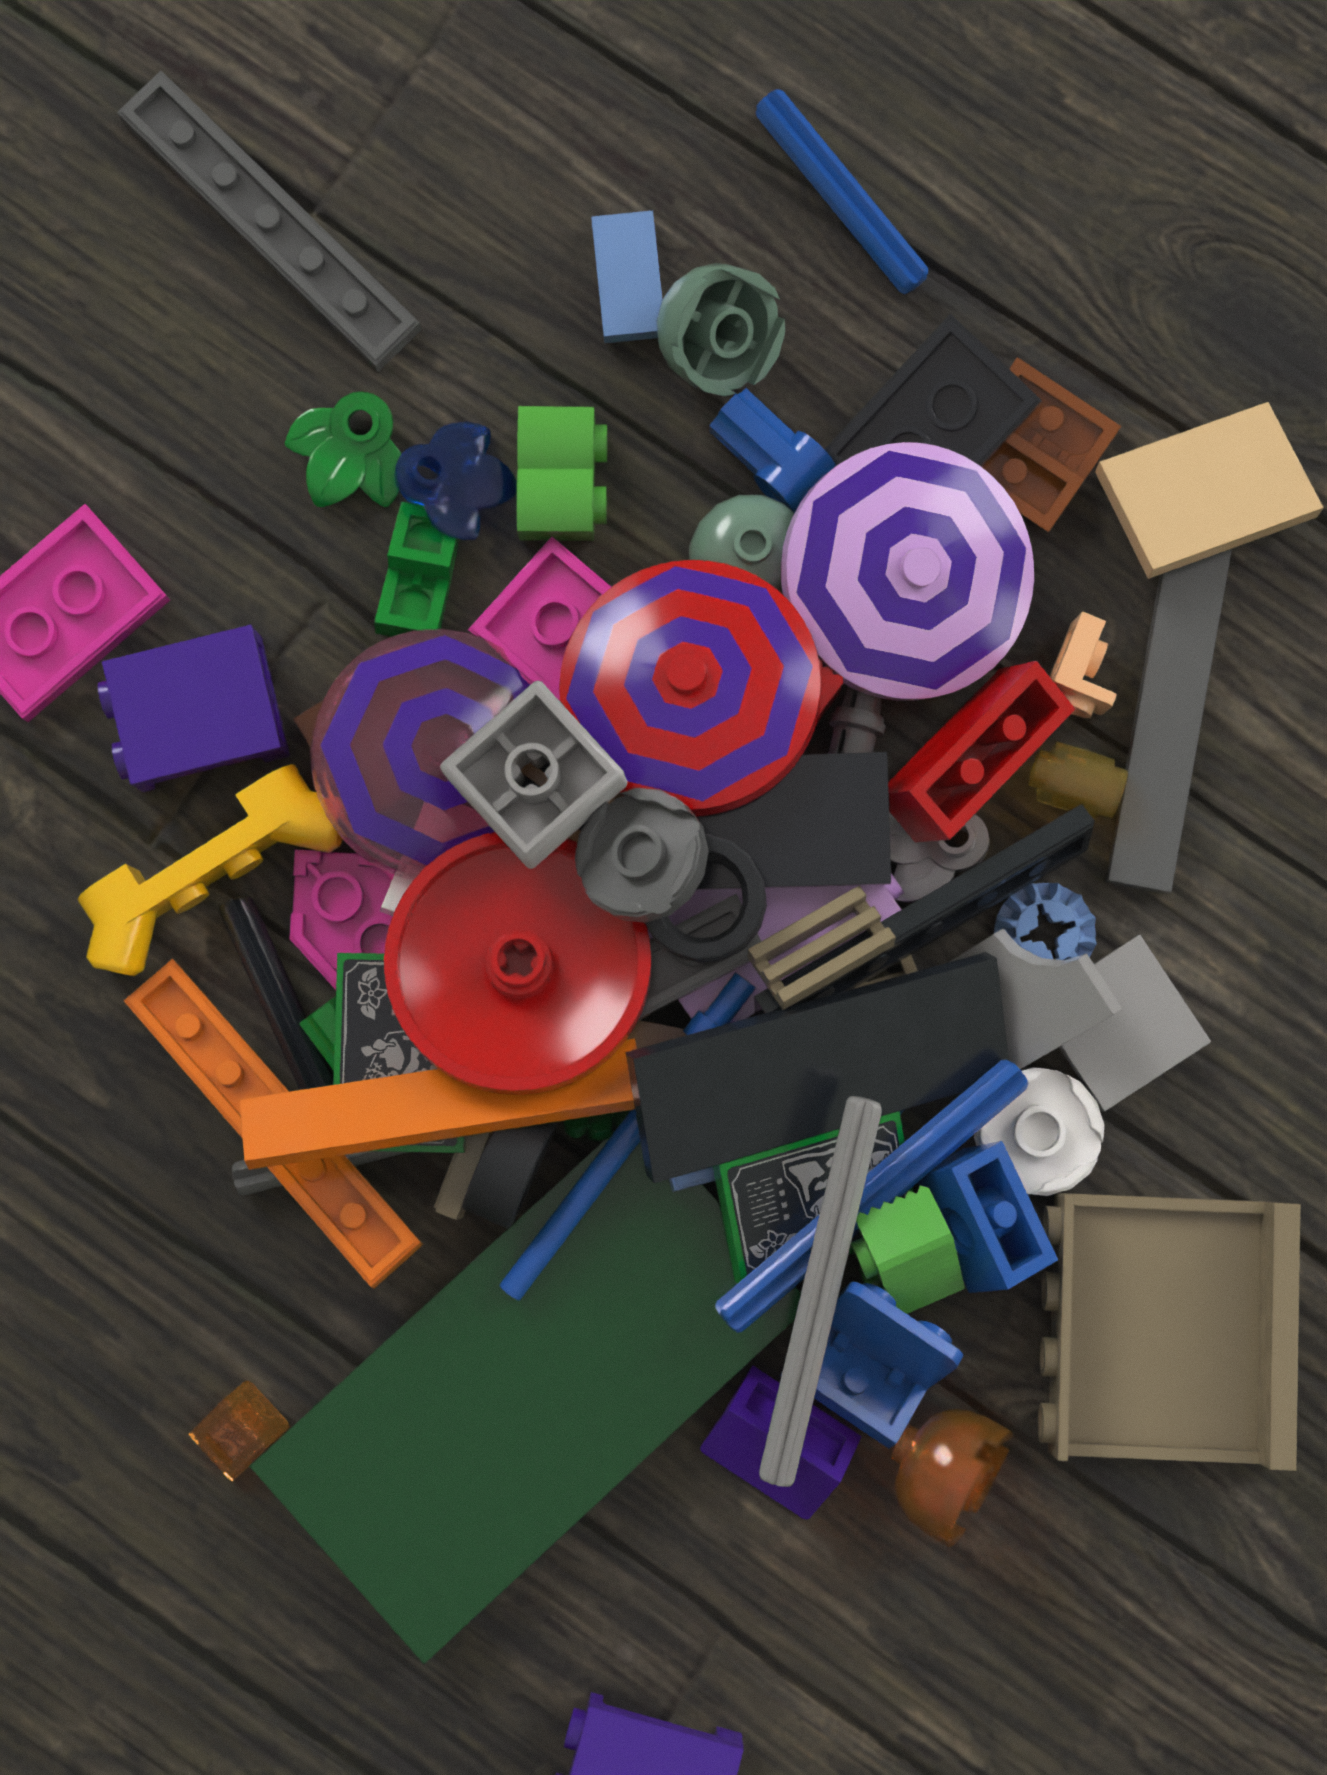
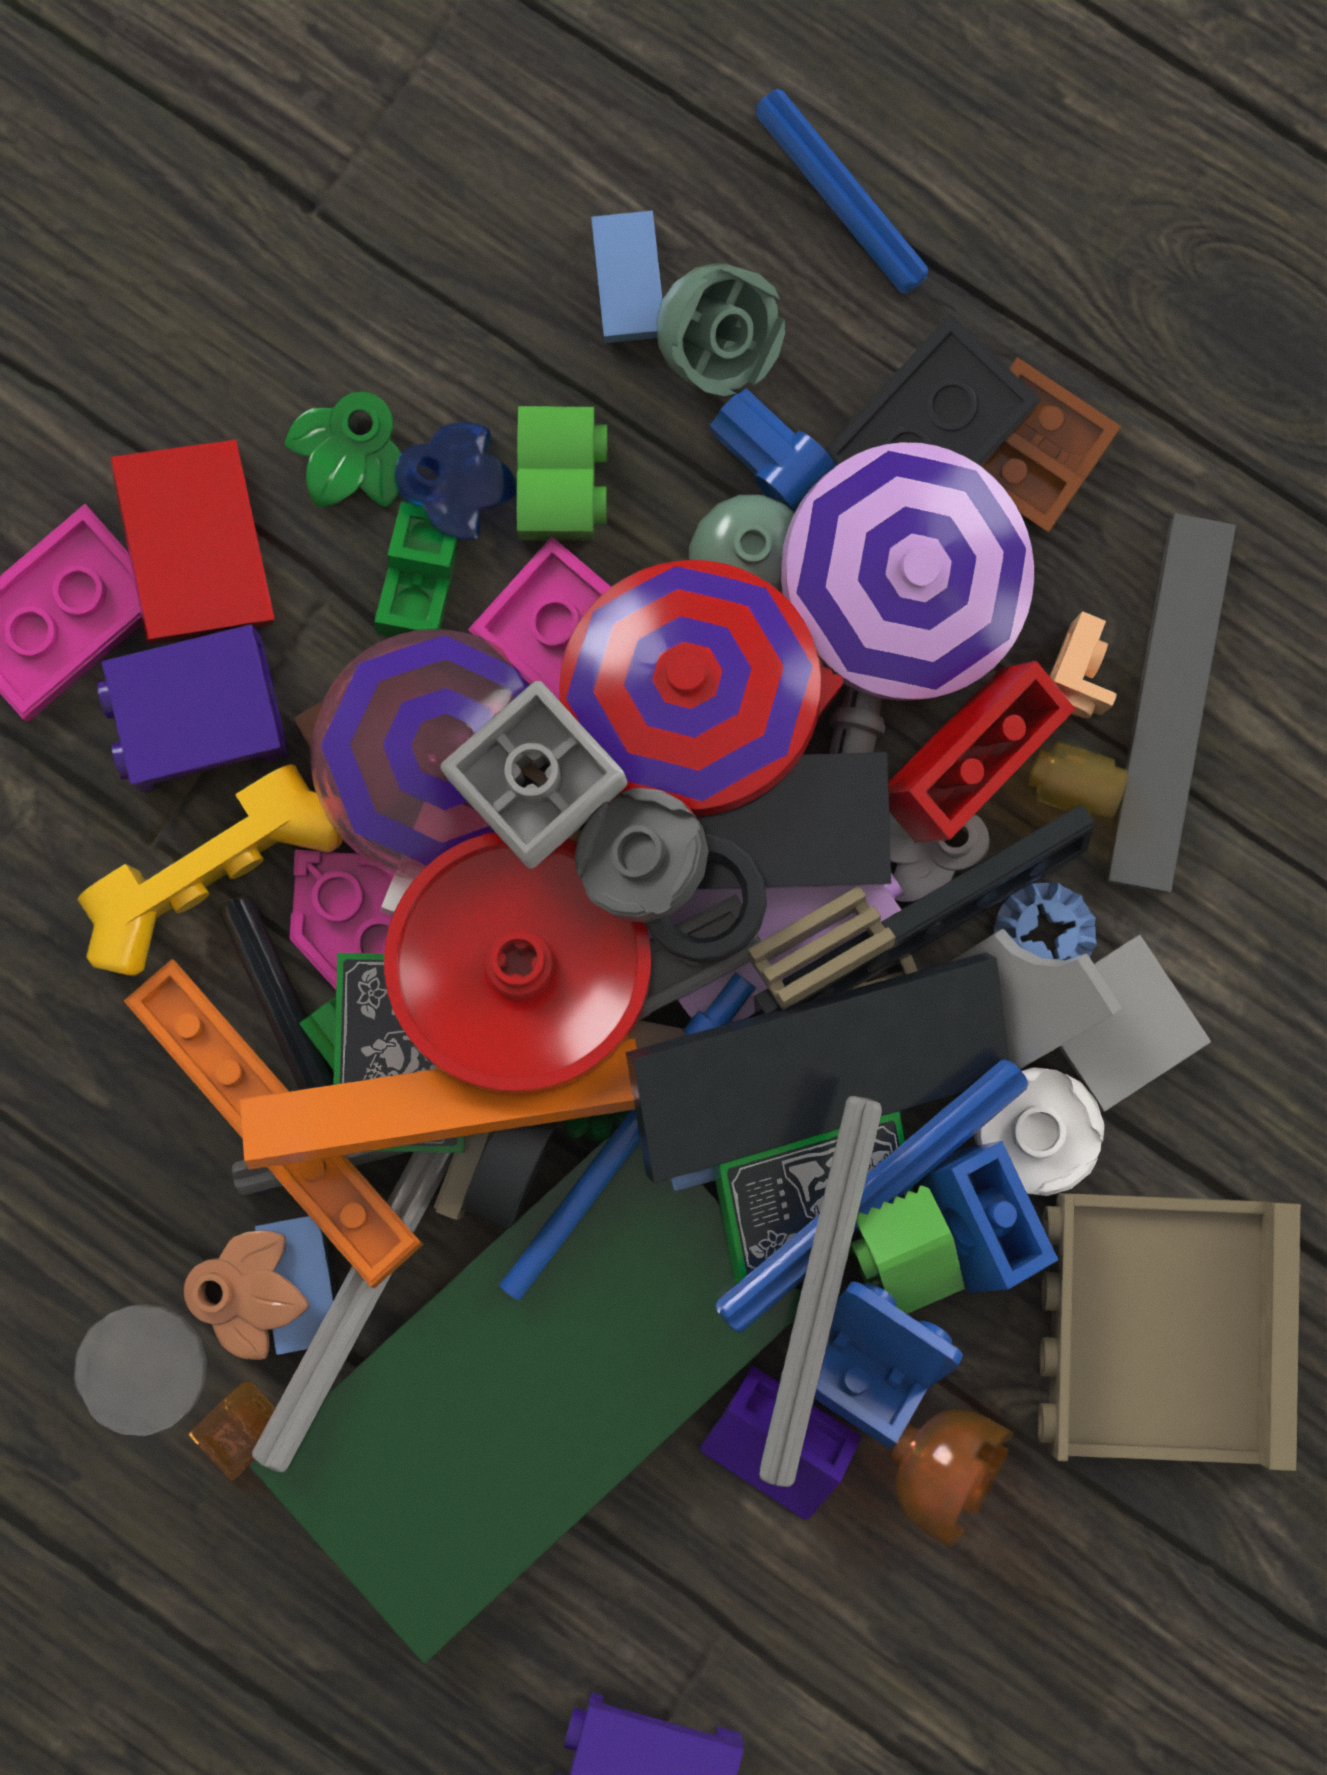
(140, 1369): none -> clear tile
(191, 541): none -> red tile
(252, 1293): none -> nougat plate
(269, 221): dark grey tile -> none
(309, 1269): none -> medium blue tile
(342, 1325): none -> light grey axle
(1208, 490): tan tile -> none

